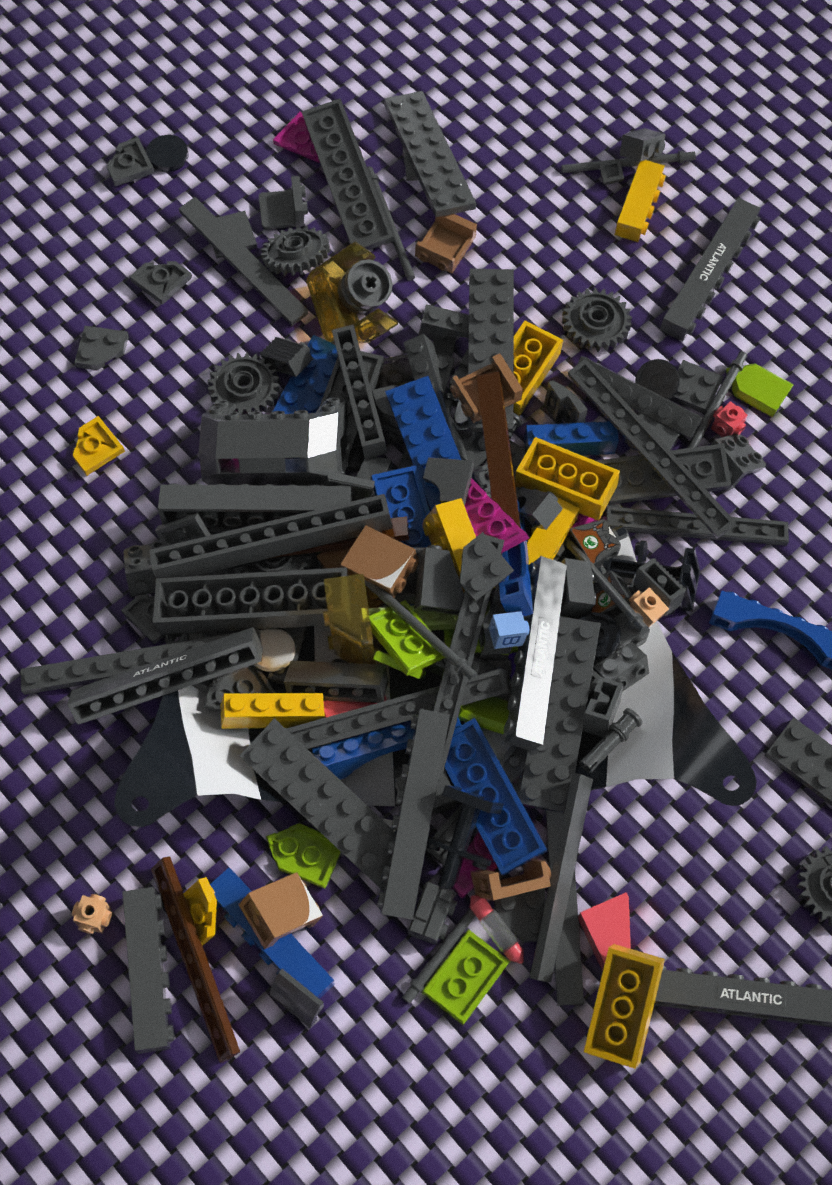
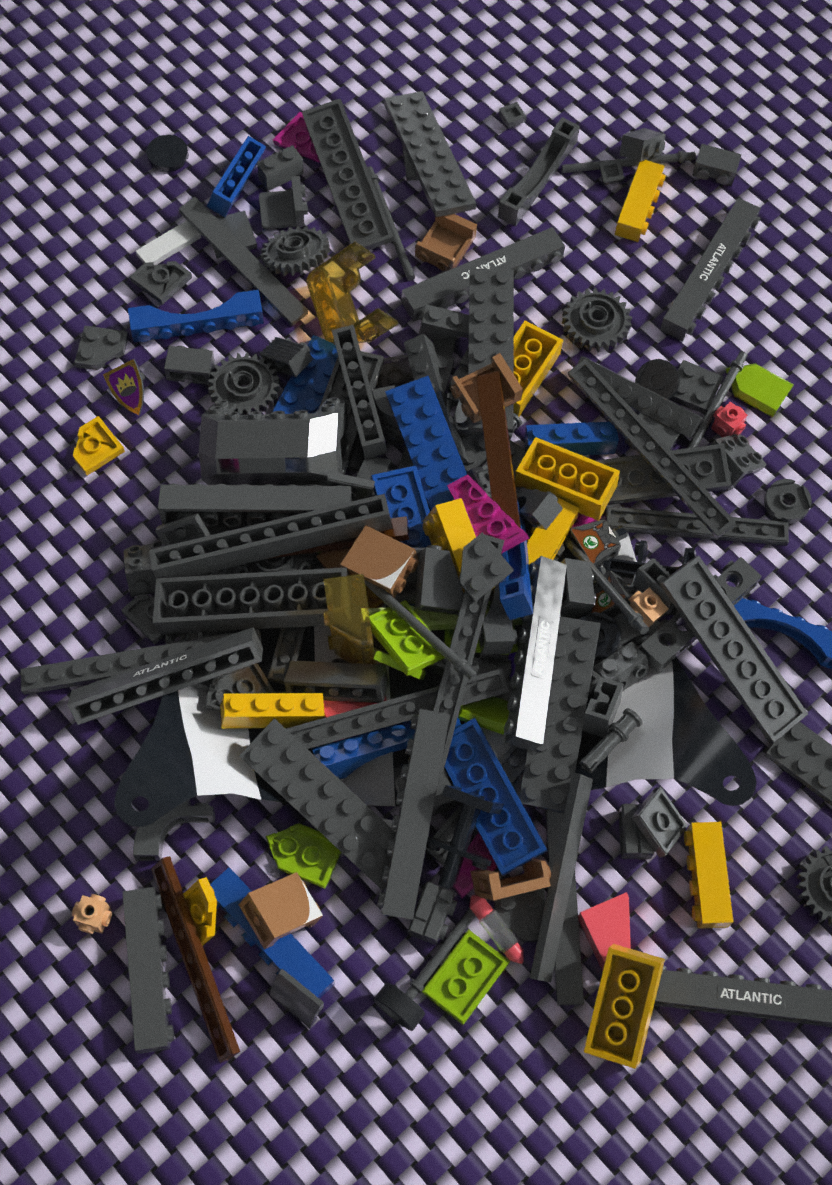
(127, 385): none -> shield
(129, 162): dark grey plate -> none
(150, 839): none -> dark grey arch
(168, 243): none -> white tile
(189, 364): none -> dark grey brick
(236, 176): none -> blue brick
(239, 311): none -> blue arch
(277, 650): white piece -> none
(280, 168): none -> dark grey brick
(364, 286): dark grey wheel -> none
(399, 1006): none -> black tyre
(450, 477): dark grey tile -> none
(453, 285): none -> dark grey brick
(508, 630): light blue brick -> none
(512, 115): none -> dark grey plate
(521, 197): none -> dark grey arch
(564, 404): dark grey slope -> none
(632, 841): none -> dark grey brick
(658, 655): none -> dark grey brick
(659, 821): none -> dark grey tile
(709, 875): none -> yellow brick
(716, 164): none -> dark grey brick
(734, 649): none -> dark grey plate
(778, 509): none -> dark grey plate

